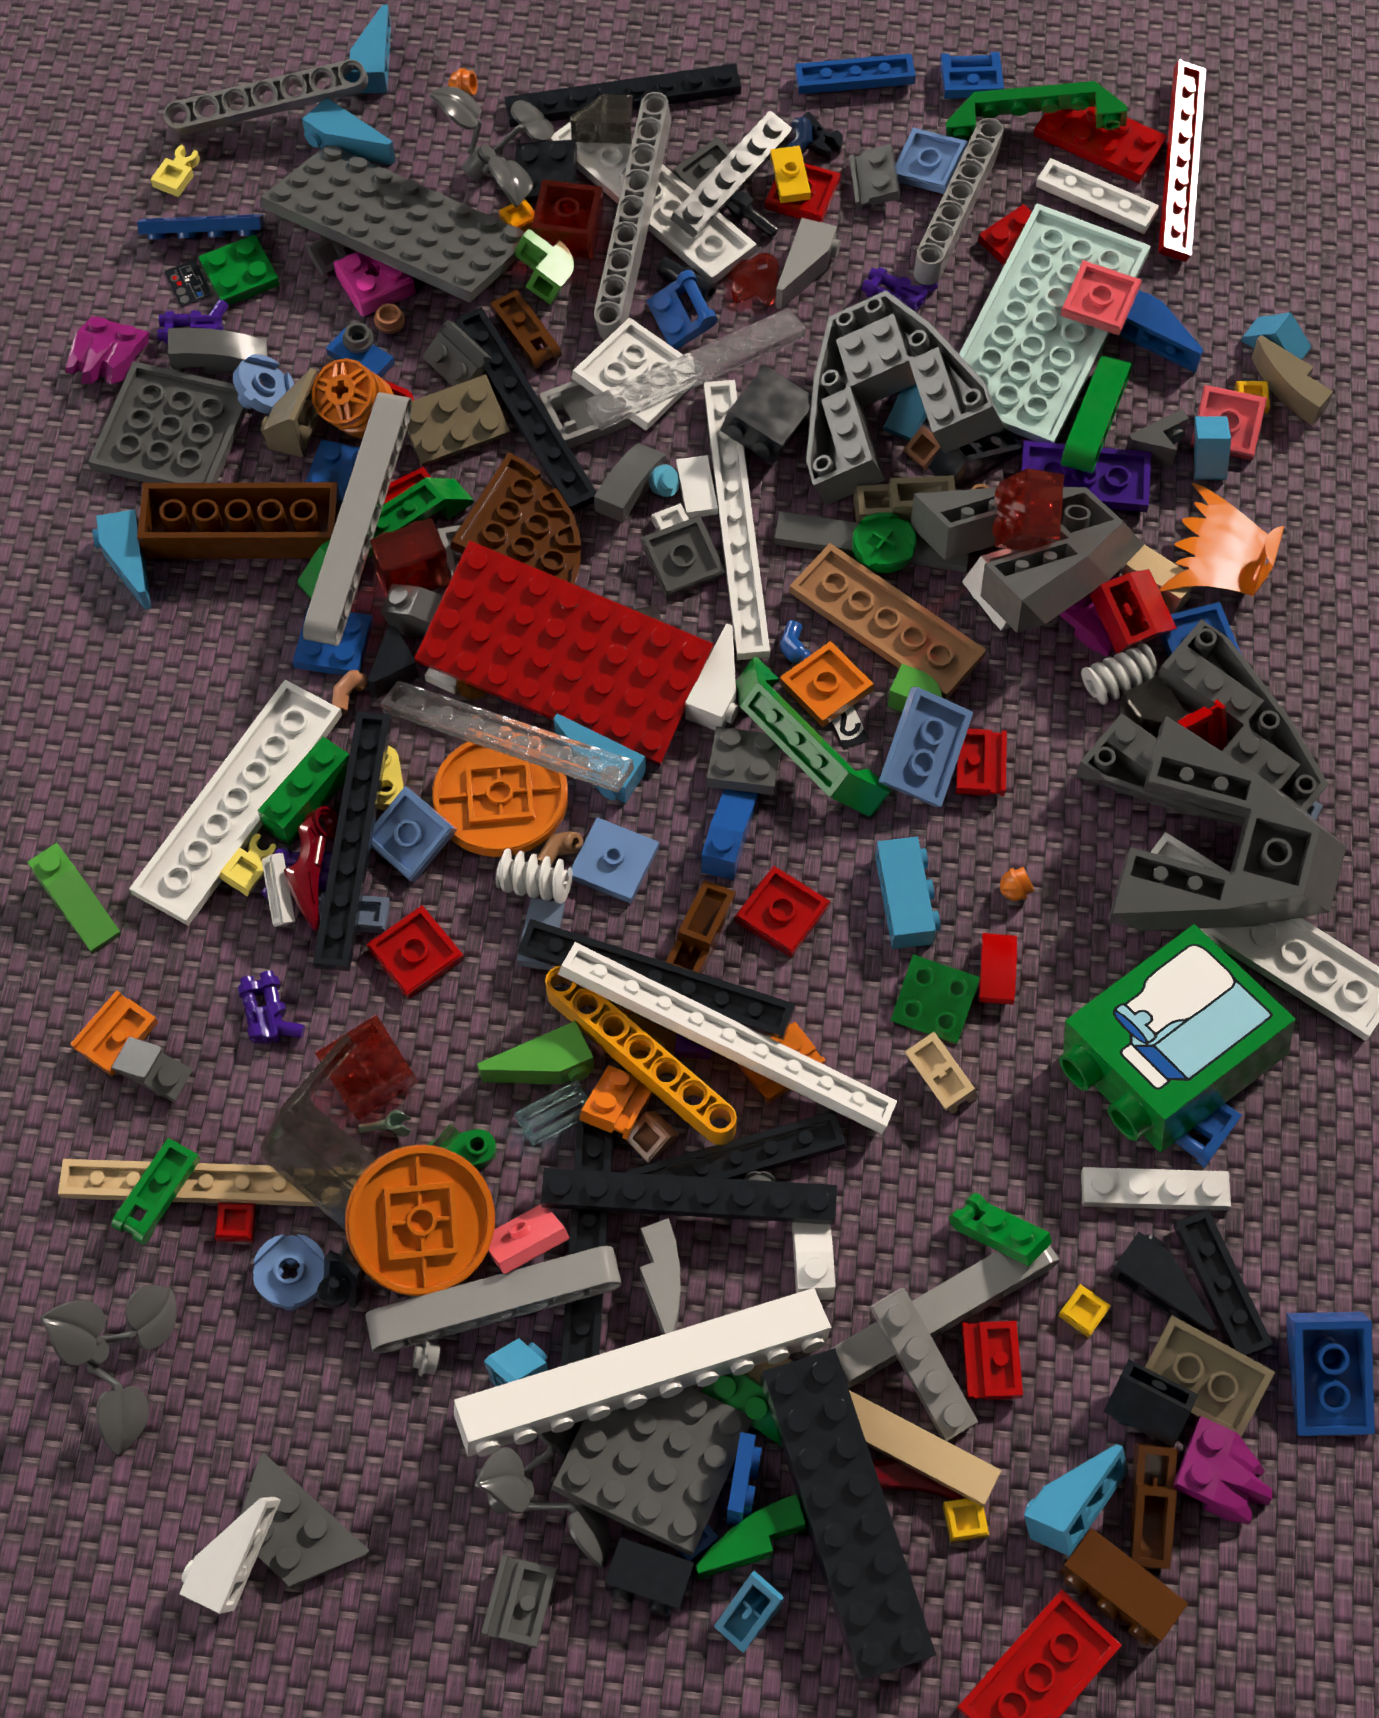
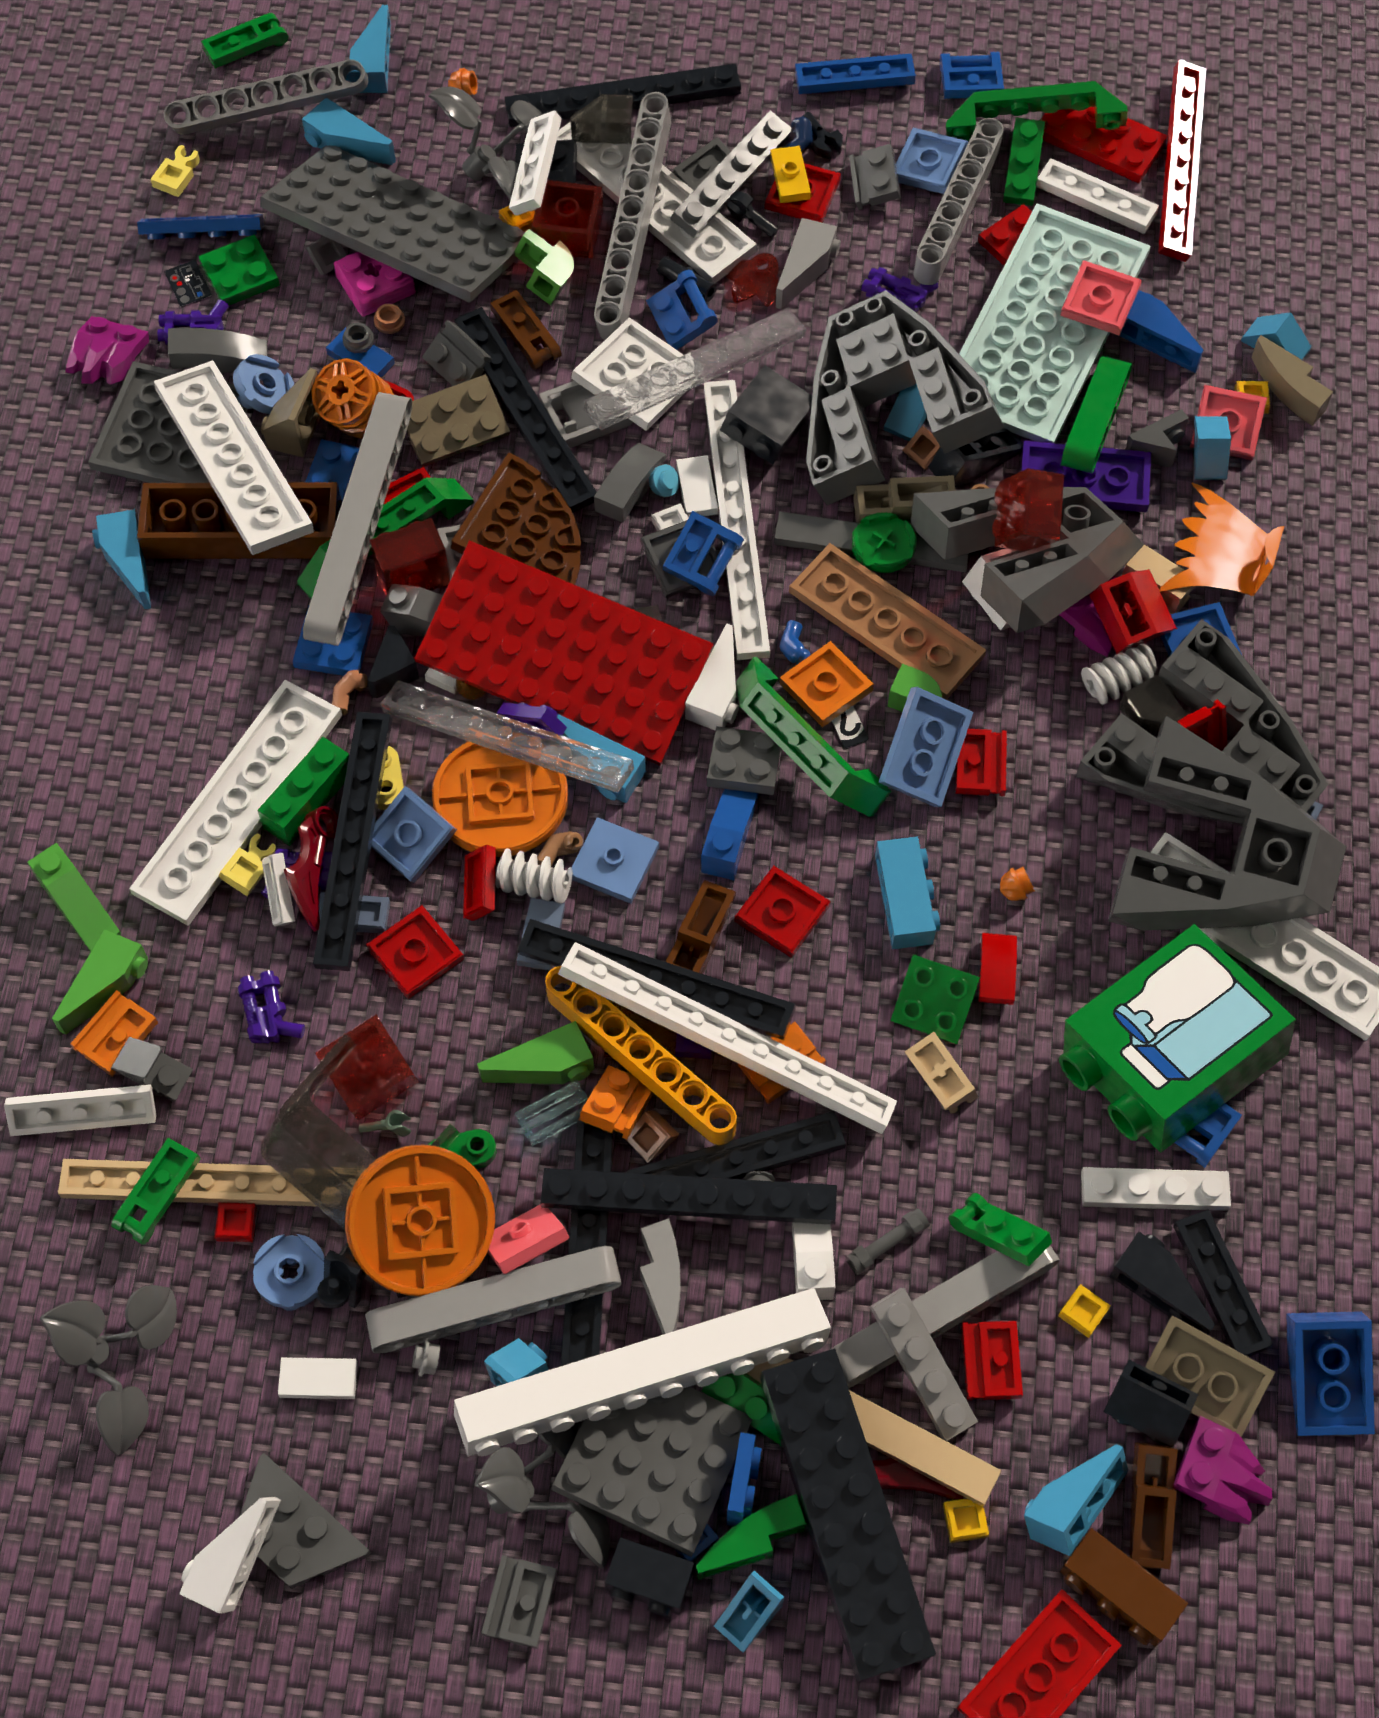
(80, 1110): none -> white plate
(109, 967): none -> bright green slope
(233, 457): none -> white plate
(244, 39): none -> green plate
(317, 1378): none -> white tile
(479, 882): none -> red tile
(535, 163): none -> white plate
(540, 717): none -> dark purple plate
(693, 548): none -> blue plate
(862, 1258): none -> dark grey bar
(1024, 161): none -> green plate

